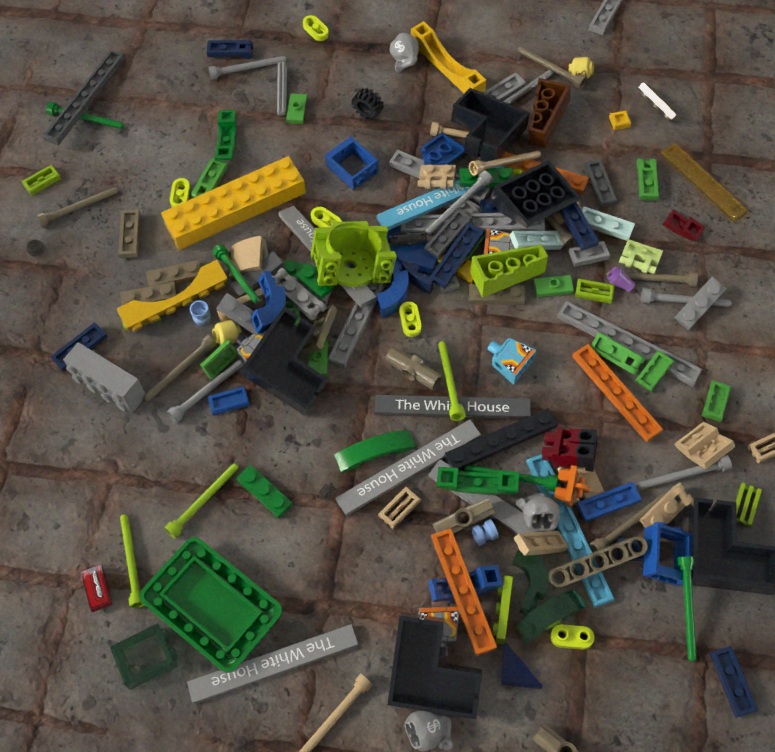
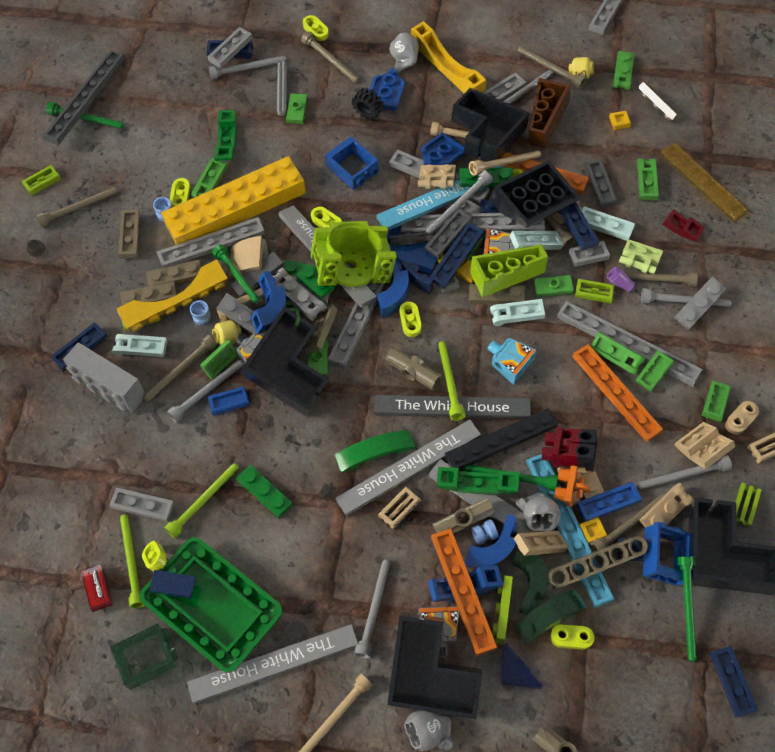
(140, 345): none -> light aqua plate
(142, 504): none -> light grey plate
(154, 556): none -> neon yellow plate
(160, 205): none -> light blue wheel
(172, 584): none -> dark blue tile
(205, 244): none -> light grey plate
(230, 47): none -> light grey plate
(309, 40): none -> dark tan piece
(364, 648): none -> light grey piece
(389, 88): none -> blue tile
(497, 552): none -> blue arch
(517, 311): none -> light aqua plate
(593, 529): none -> yellow tile
(623, 70): none -> bright green plate
(743, 416): none -> tan plate

